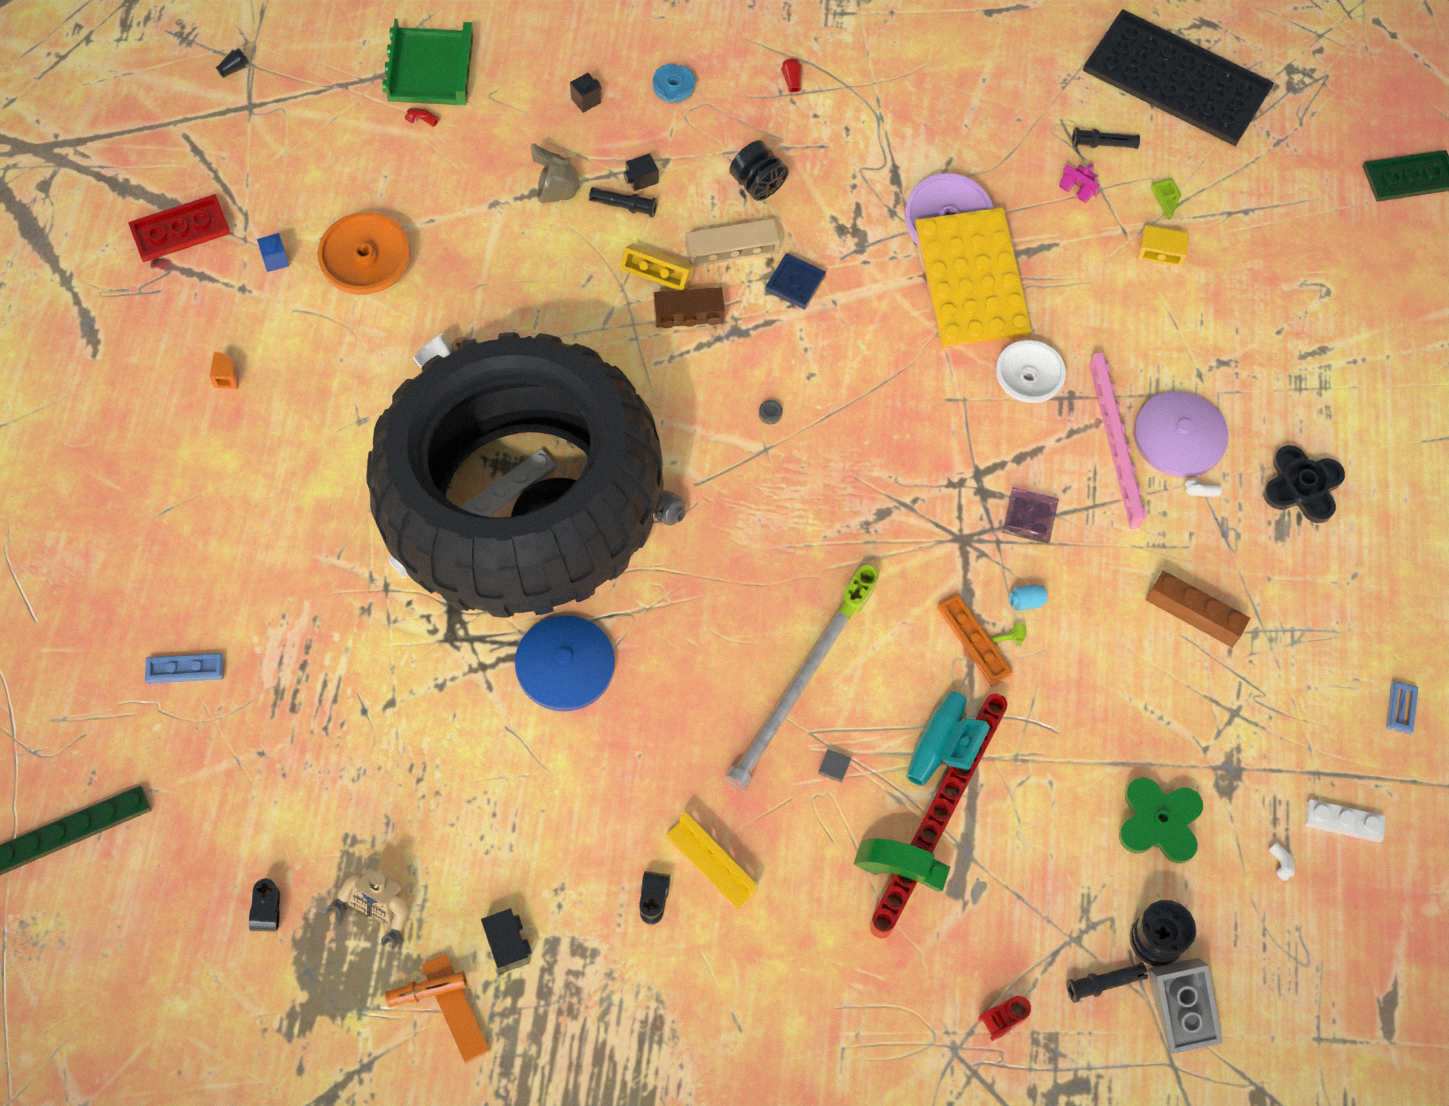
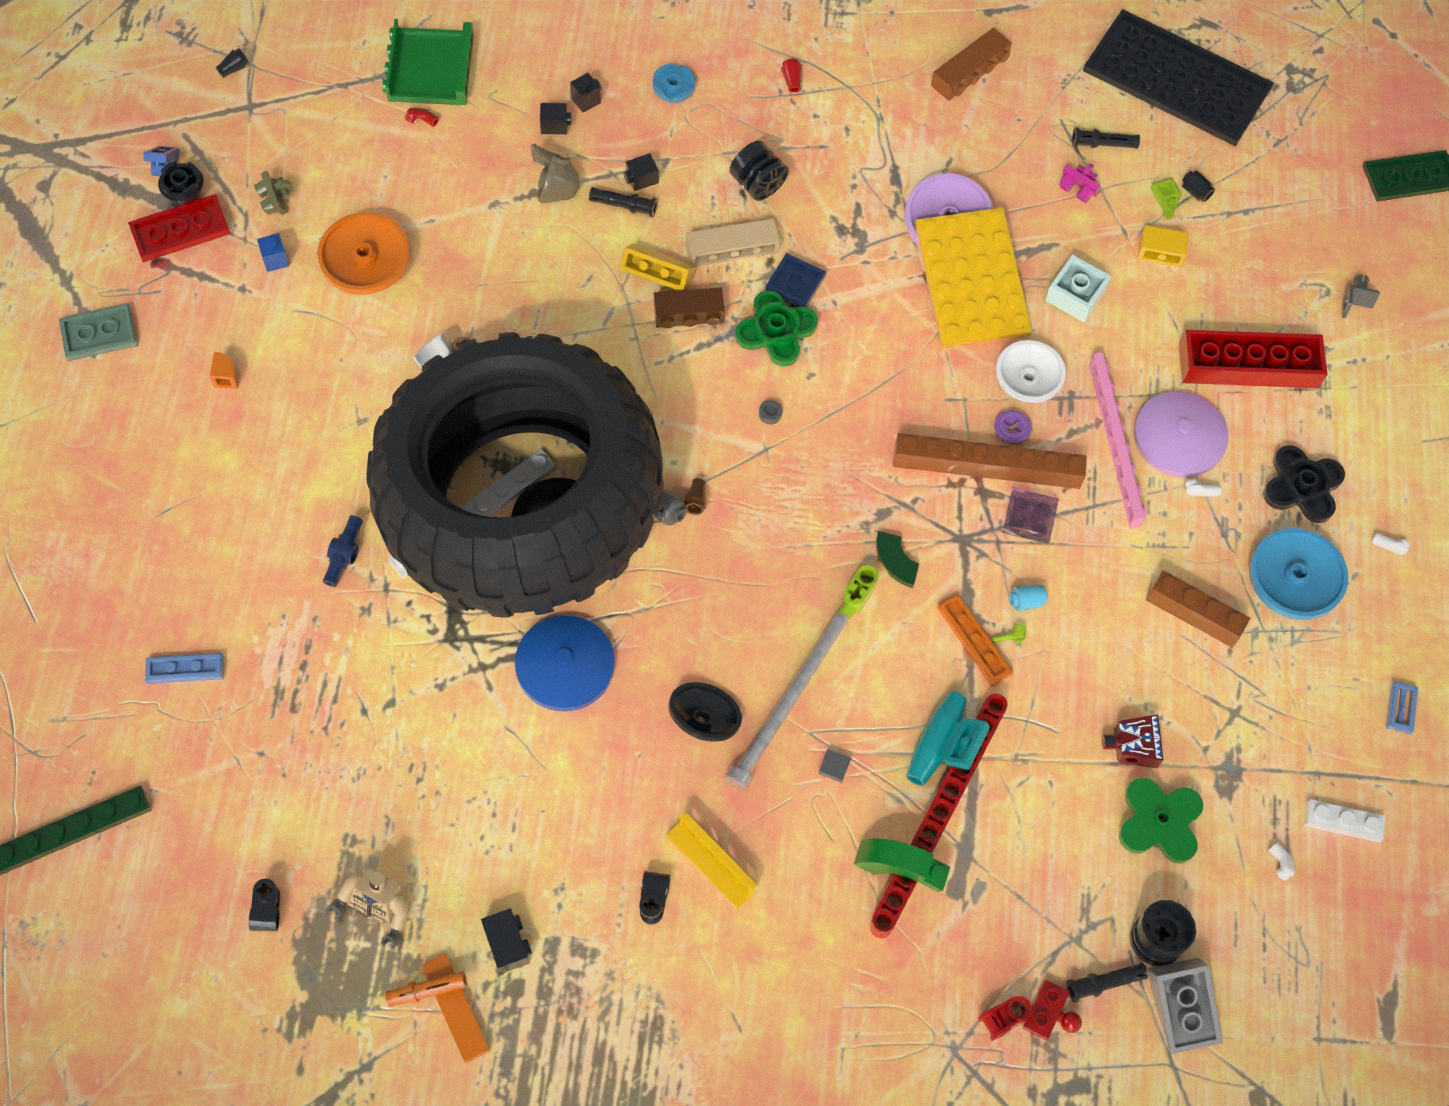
(98, 332): none -> sand green tile
(160, 156): none -> blue slope
(180, 182): none -> black cone
(277, 192): none -> olive hips
(342, 551): none -> dark blue pin
(554, 118): none -> black brick
(696, 497): none -> reddish brown cone
(705, 712): none -> black dish
(776, 328): none -> green plant
(895, 560): none -> dark green tile
(971, 64): none -> dark orange brick
(989, 461): none -> dark orange brick
(1010, 418): none -> medium lavender gear
(1048, 1011): none -> red plate
(1078, 288): none -> light aqua brick
(1136, 741): none -> torso
(1198, 186): none -> black brick
(1252, 358): none -> red brick
(1298, 574): none -> dark azure dish
(1359, 295): none -> dark grey bracket
(1398, 547): none -> white arm

